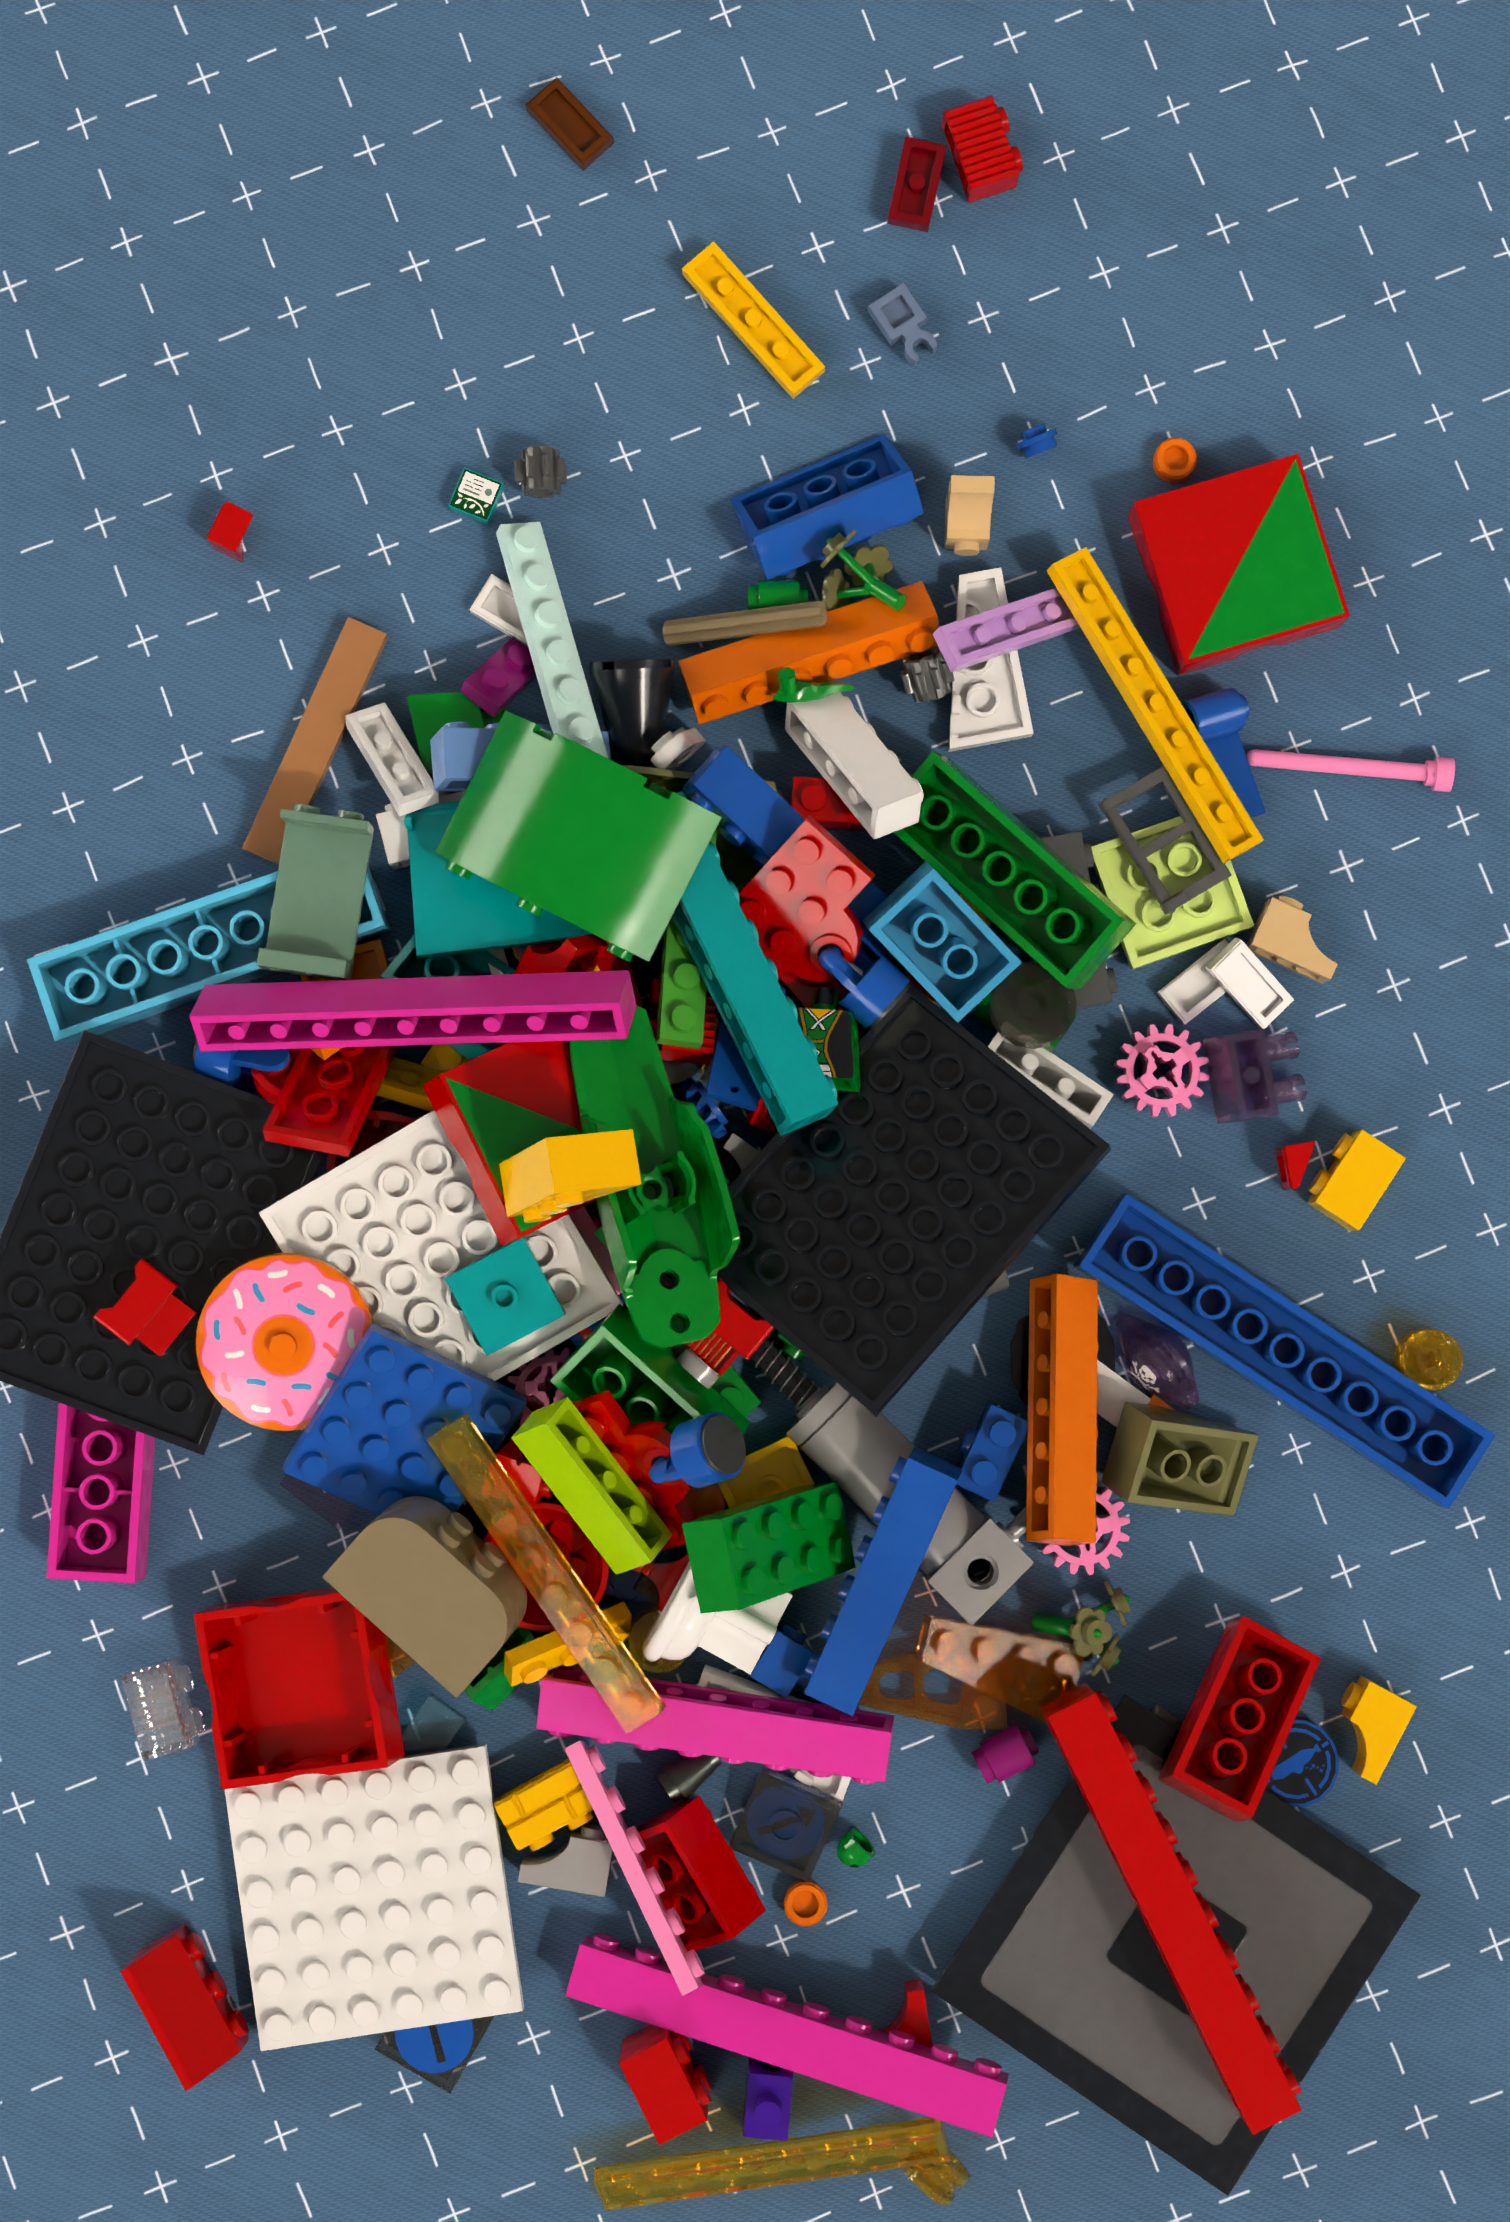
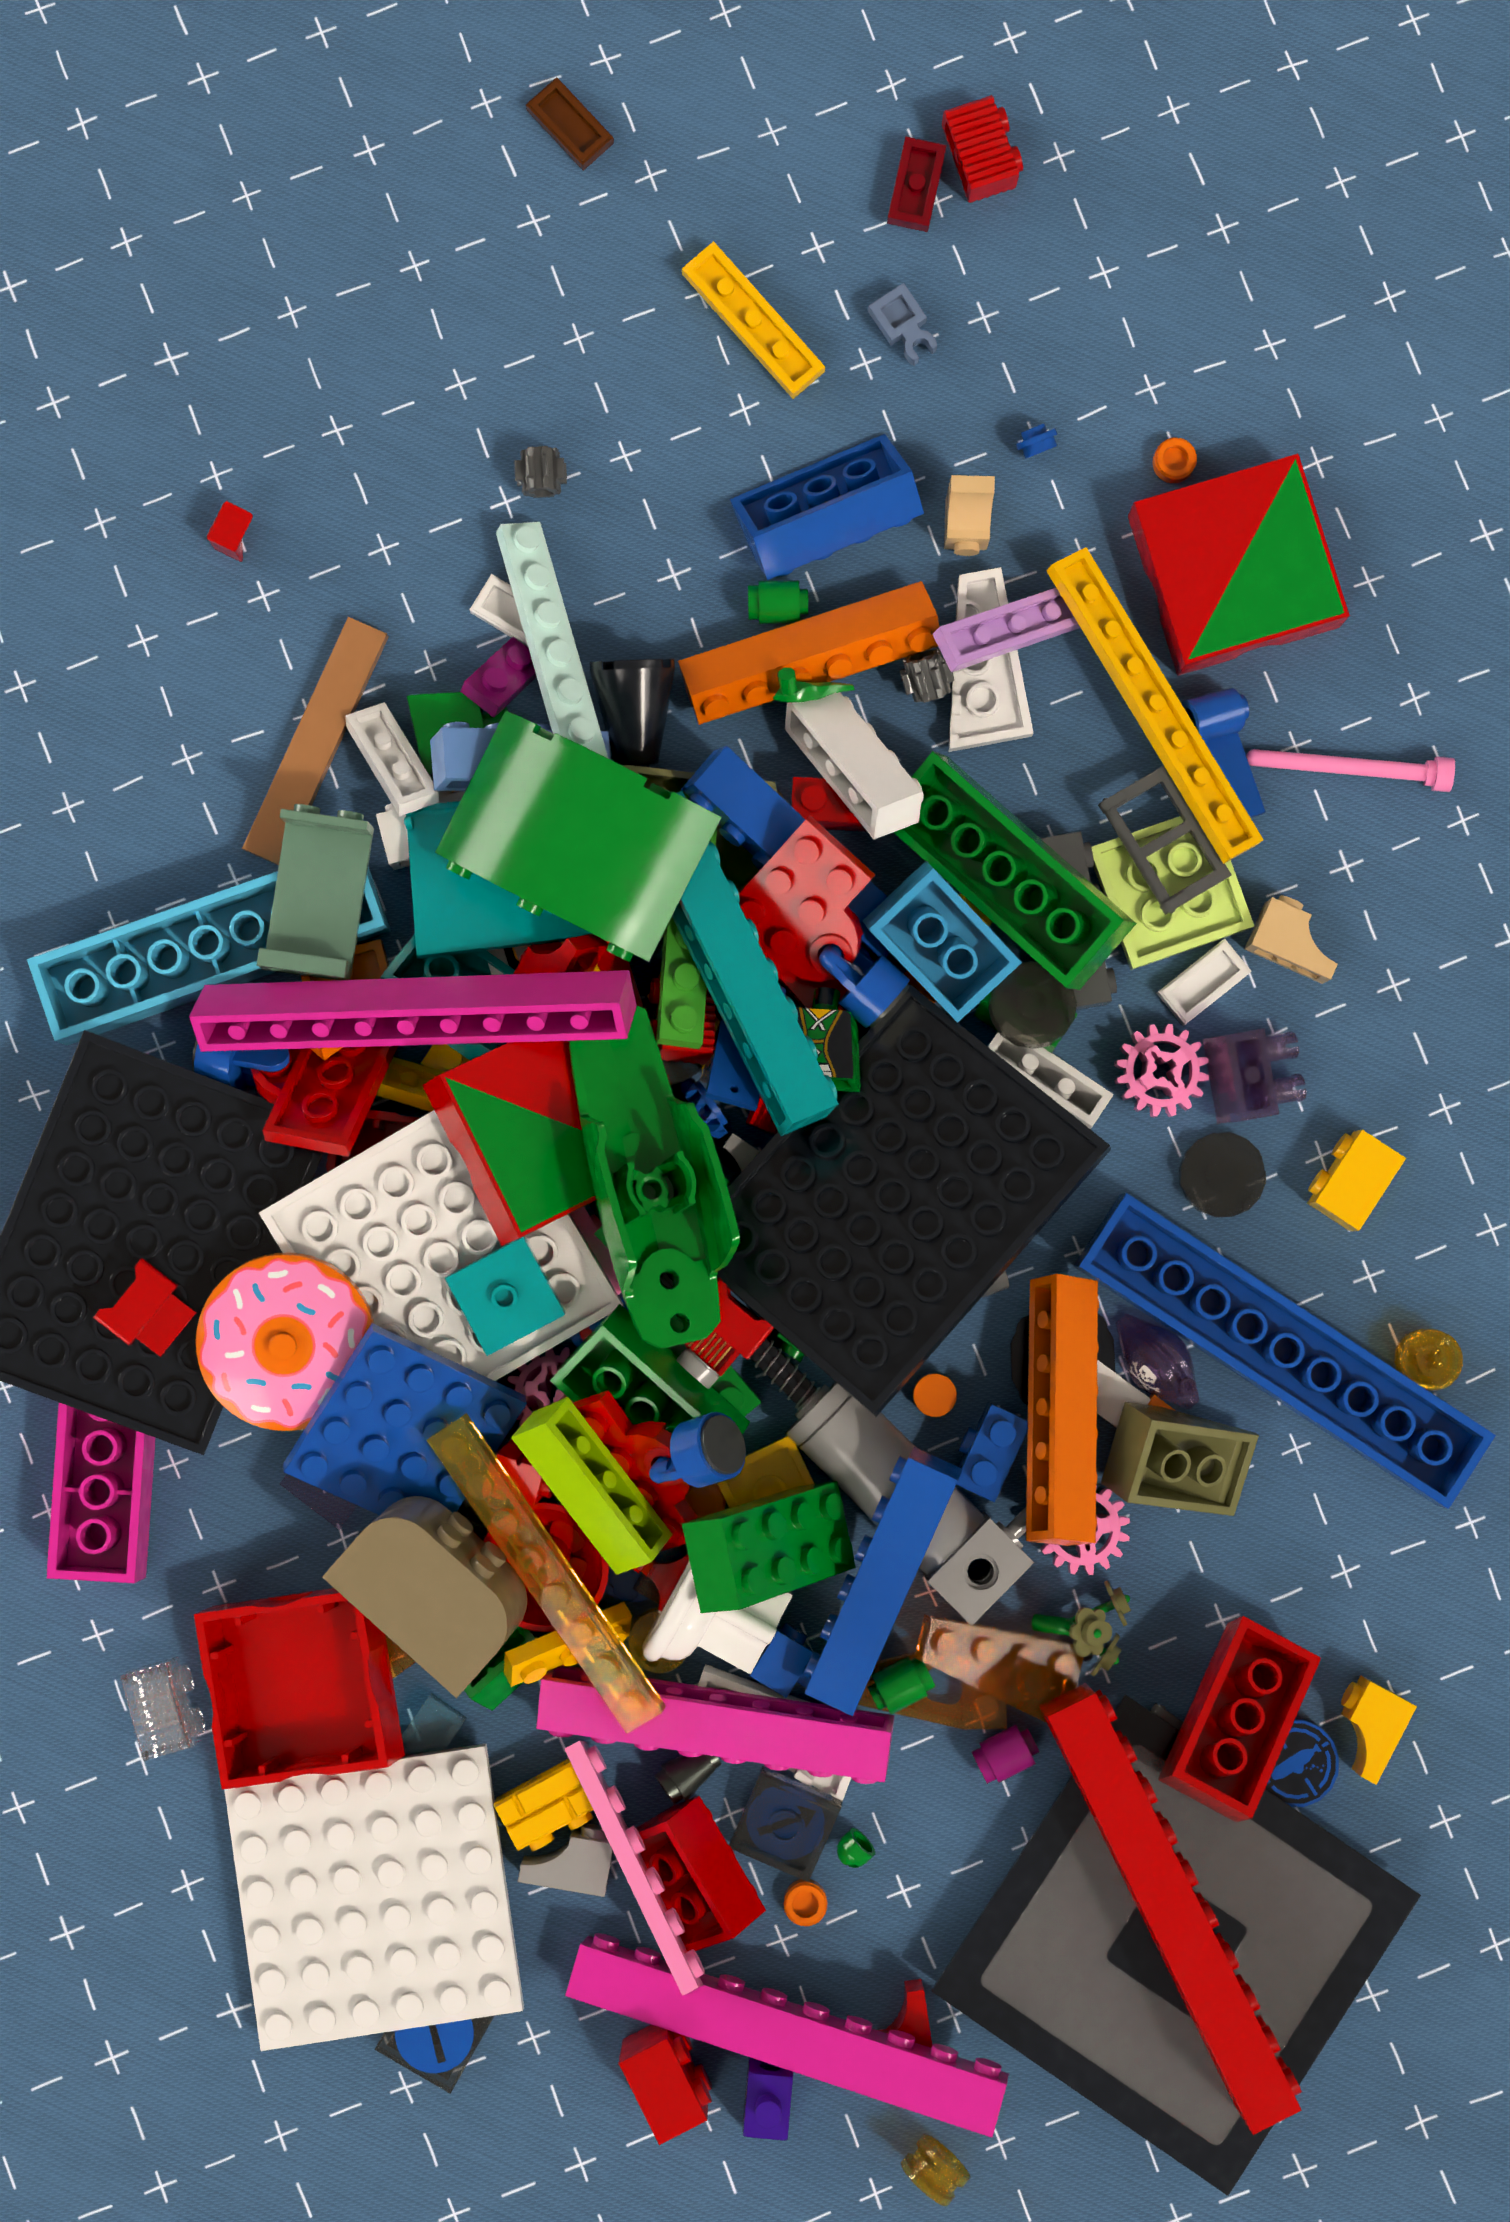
(186, 2005): red slope -> none
(476, 496): tile -> none
(568, 1173): yellow wedge -> none
(676, 748): white plate -> none
(745, 623): dark tan axle -> none
(772, 2163): clear yellow plate -> none
(865, 567): plant -> none
(900, 1684): none -> green brick
(934, 1395): none -> orange tile
(1222, 1174): none -> clear smoke tile
(1249, 983): white tile -> none
(1292, 1163): red slope -> none

